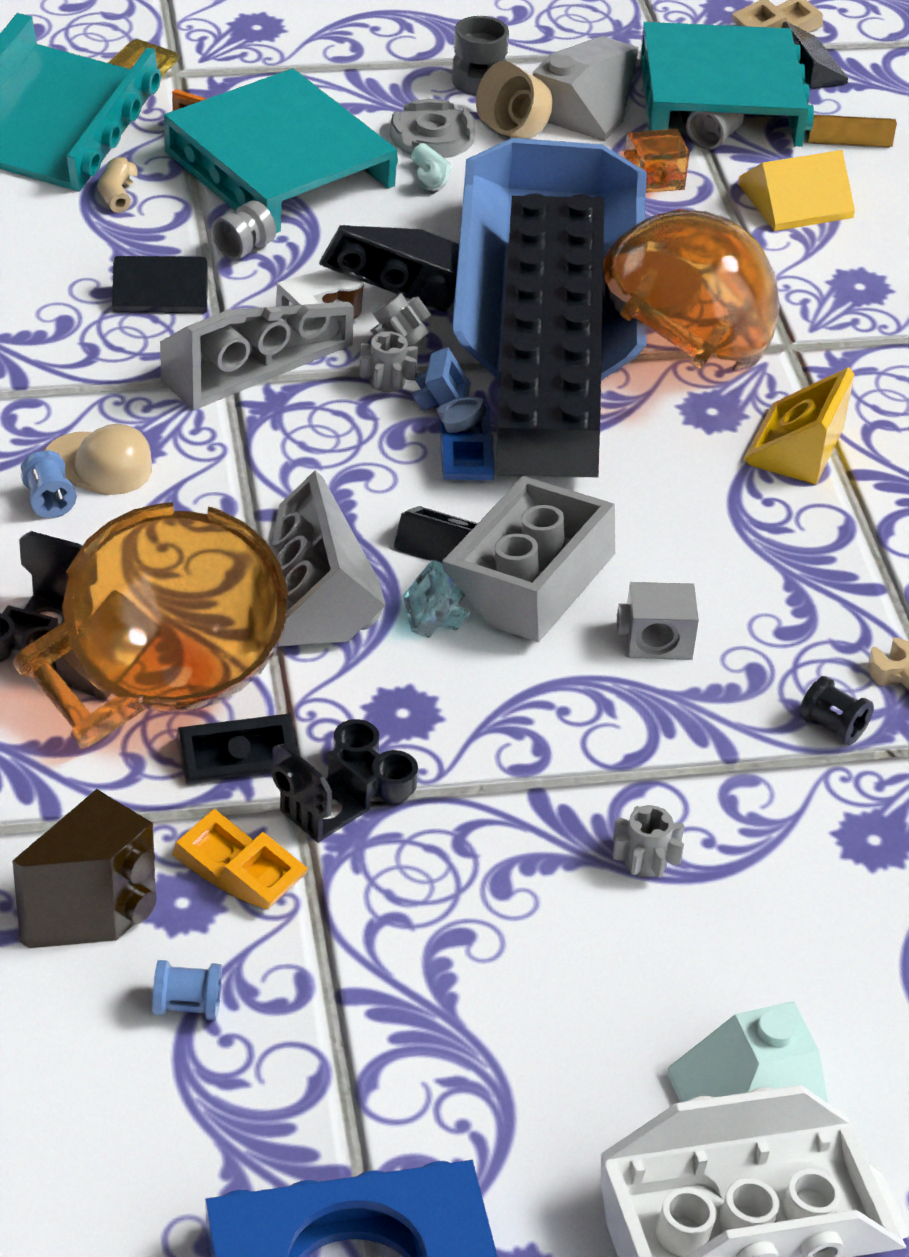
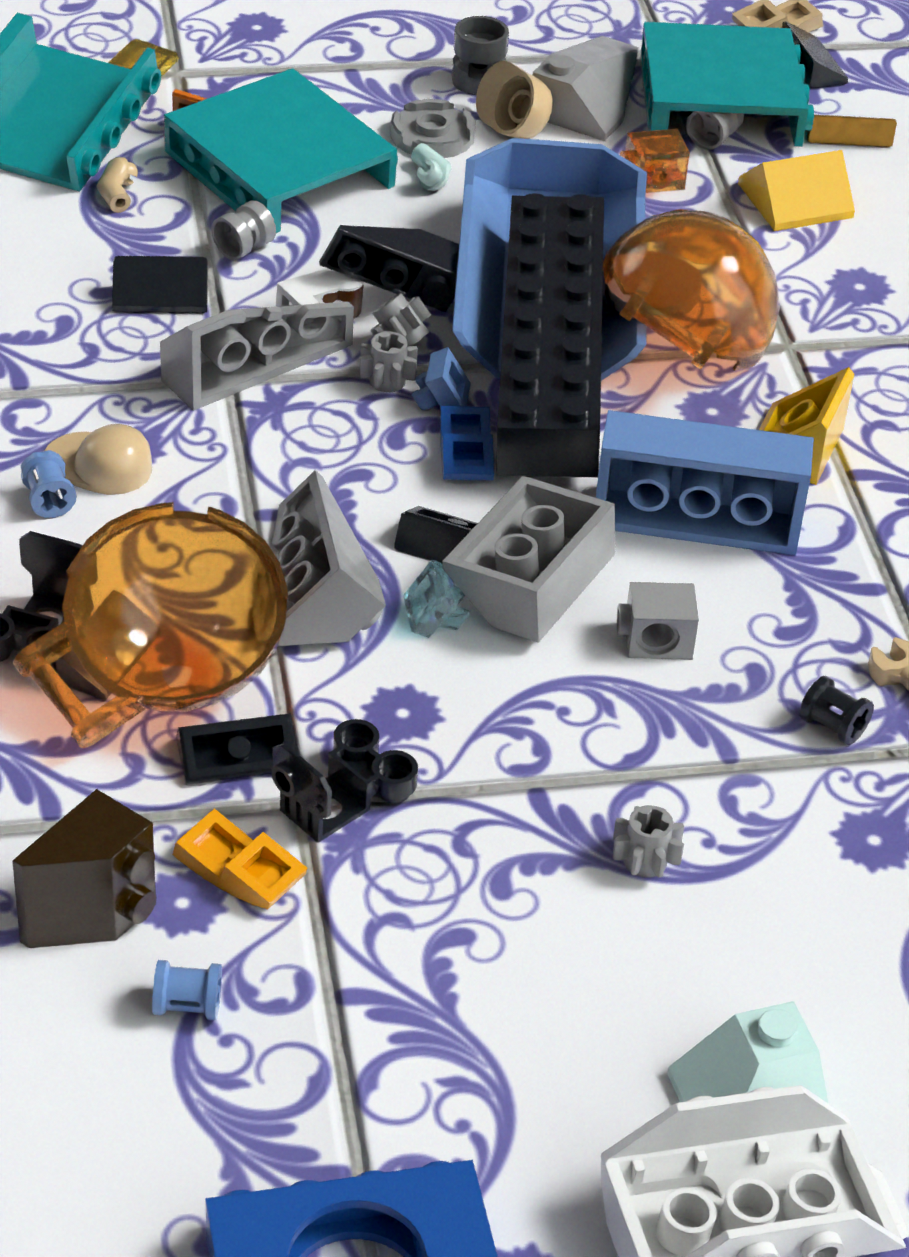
(462, 413): sand blue piece -> none
(705, 481): none -> medium blue brick

